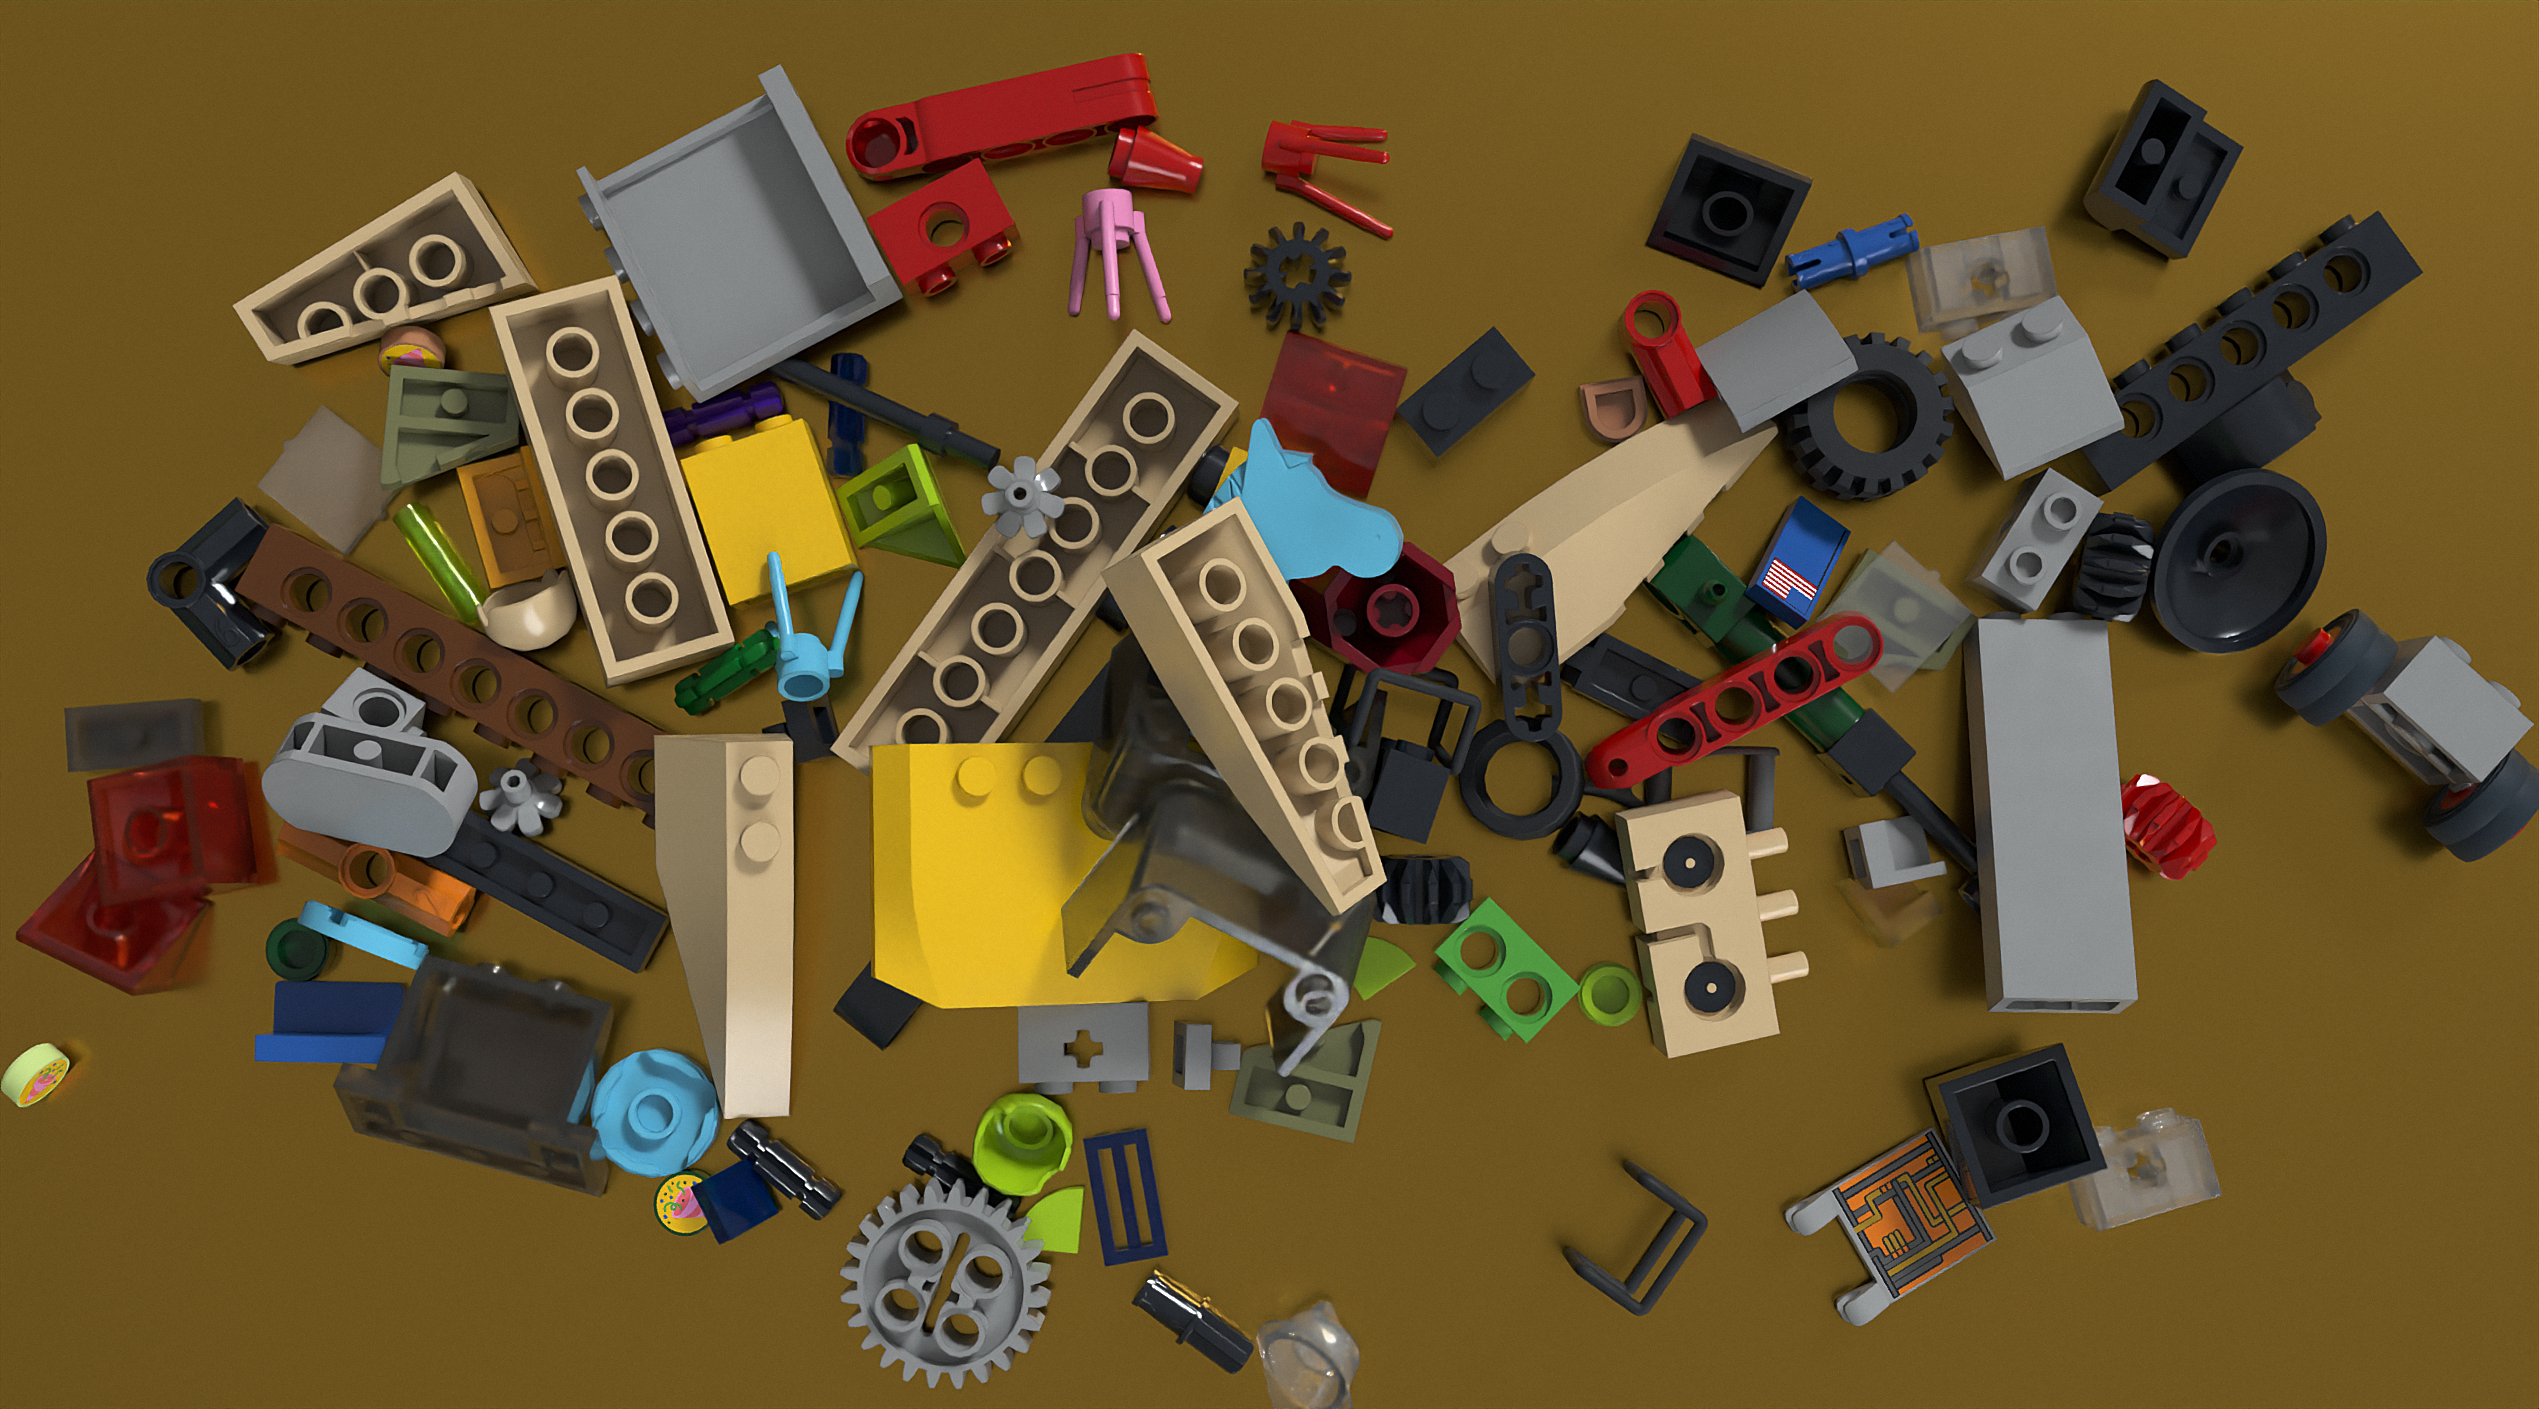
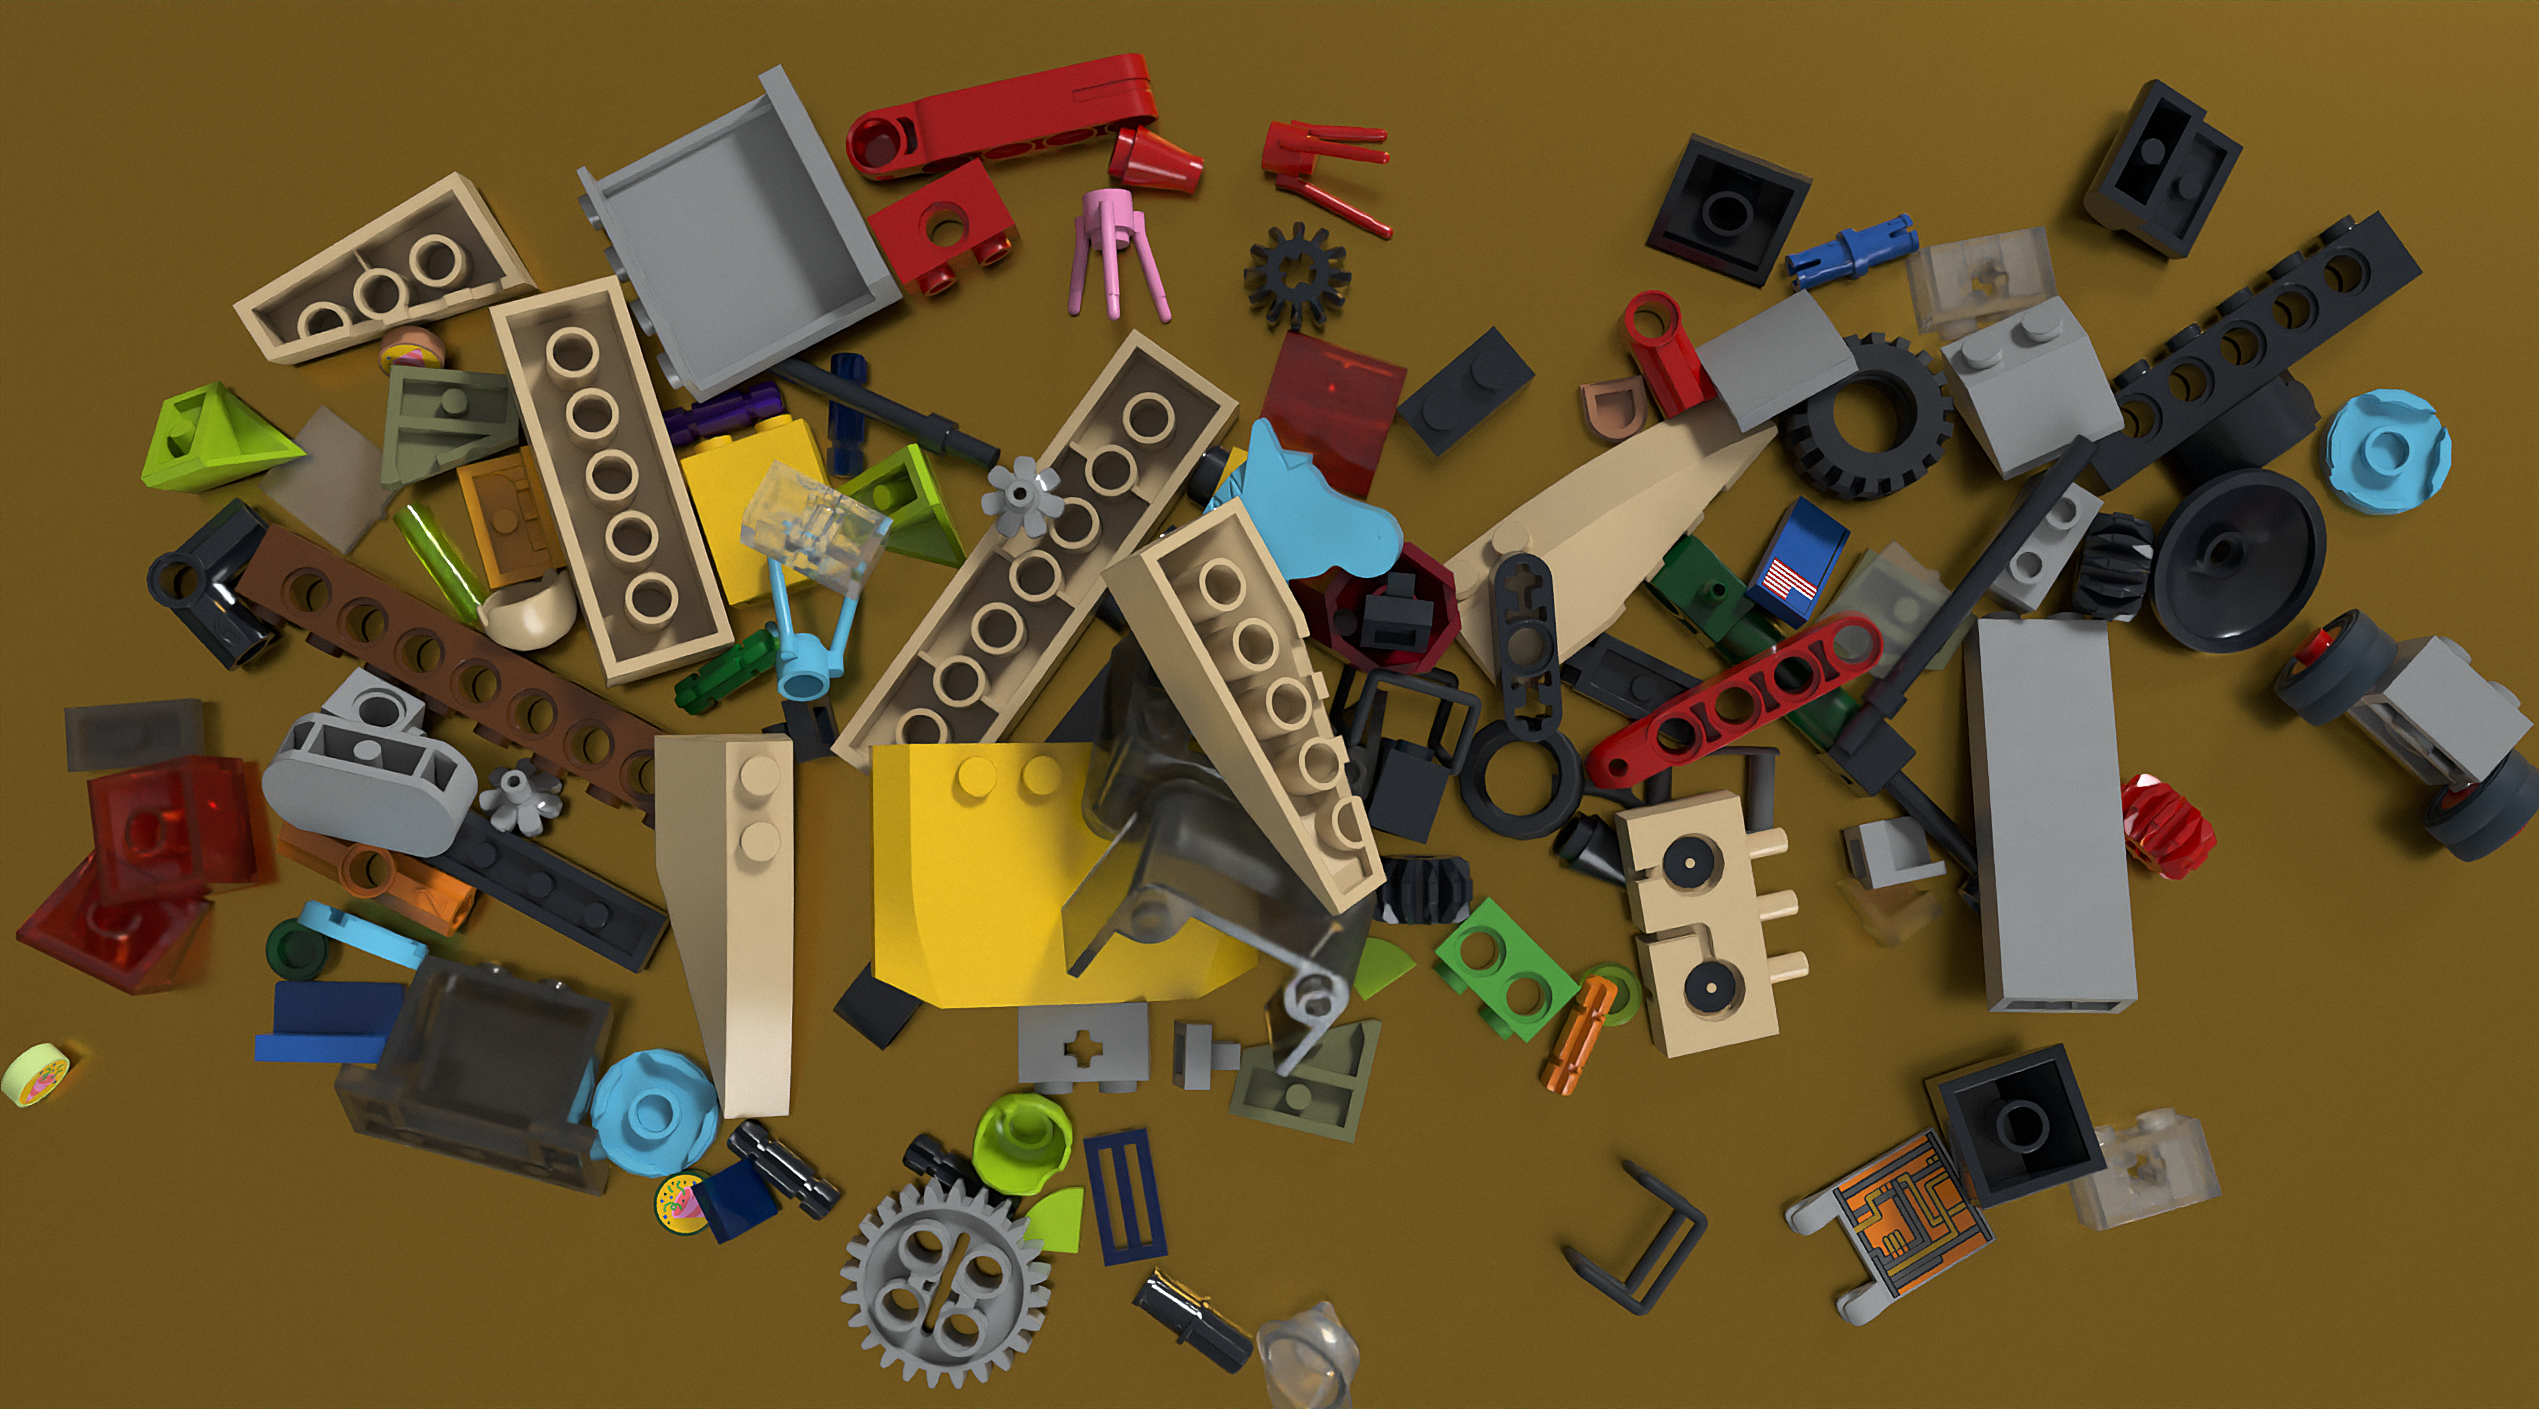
(211, 441): none -> lime slope
(815, 530): none -> clear brick
(1397, 618): none -> black tile
(1579, 1034): none -> orange axle
(1886, 695): none -> black bar
(2384, 452): none -> medium azure tile

